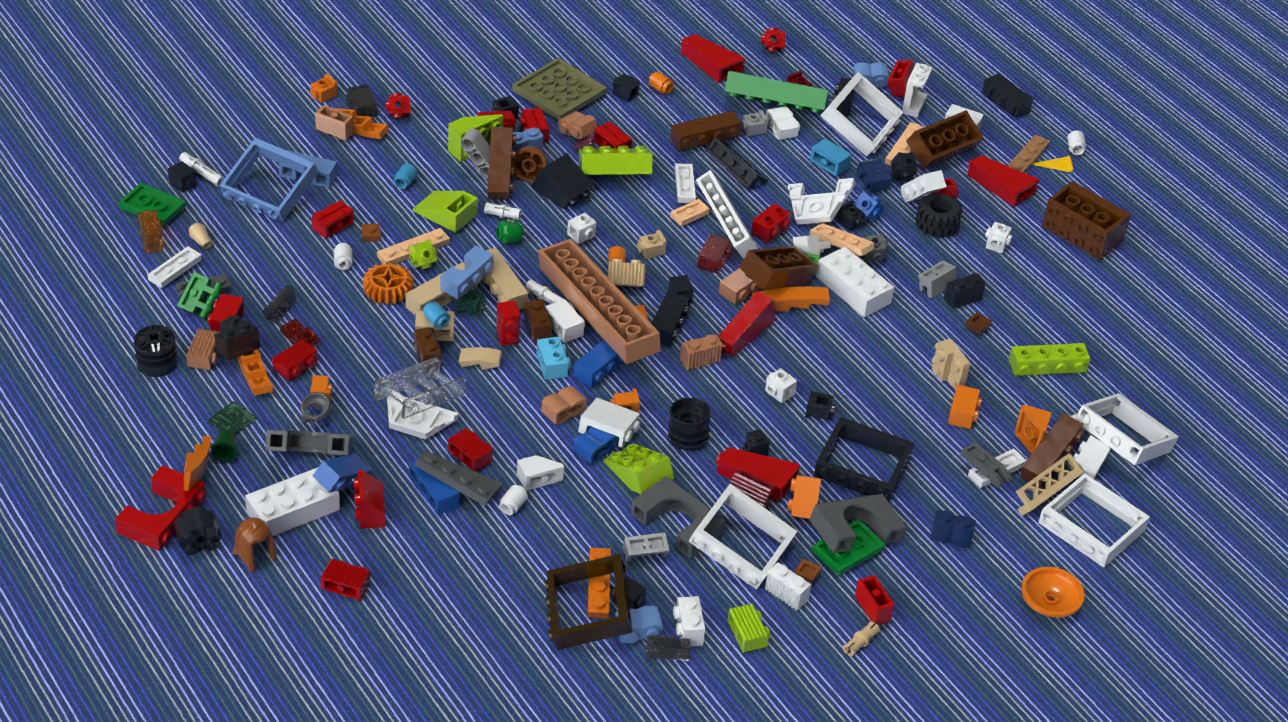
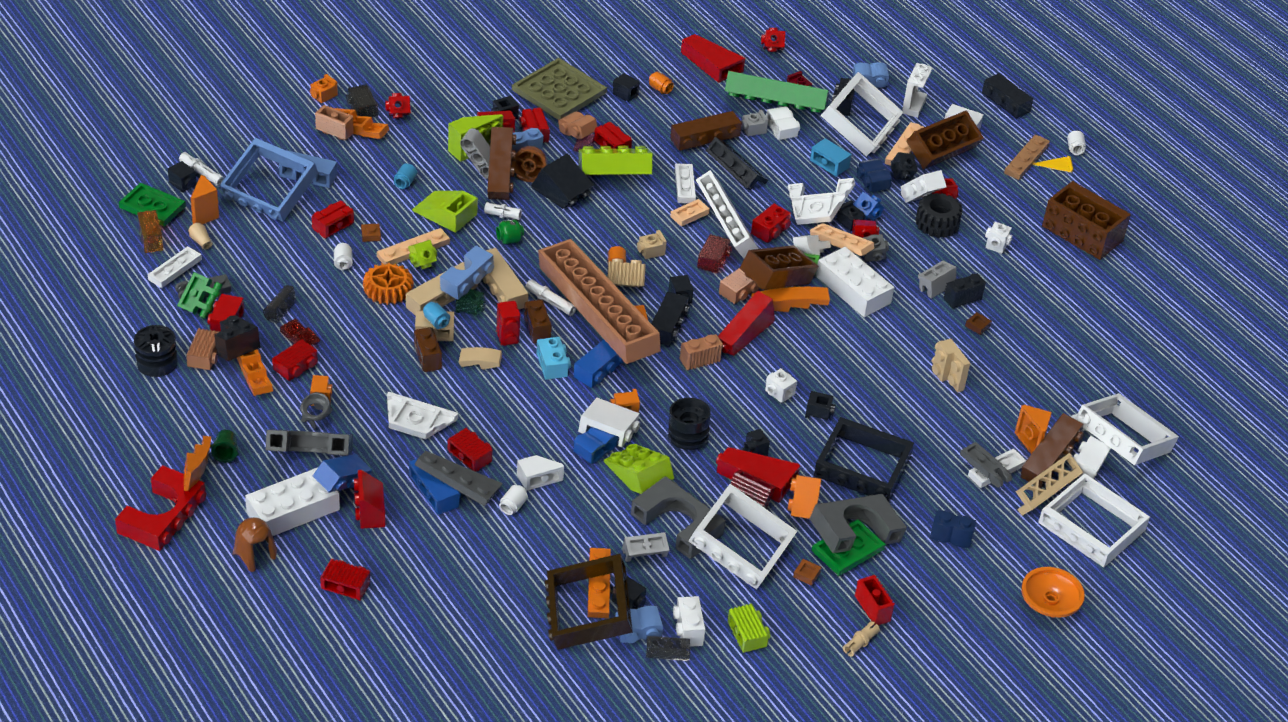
(198, 530): black brick -> none
(204, 202): none -> orange slope
(232, 418): clear green piece -> none
(413, 376): clear fence -> none
(563, 405): nougat brick -> none
(565, 320): white brick -> none
(581, 228): white brick -> none
(787, 586): white brick -> none
(864, 228): none -> red brick
(899, 77): red brick -> none
(964, 406): orange brick -> none
(1002, 180): red slope -> none
(1049, 359): lime brick -> none

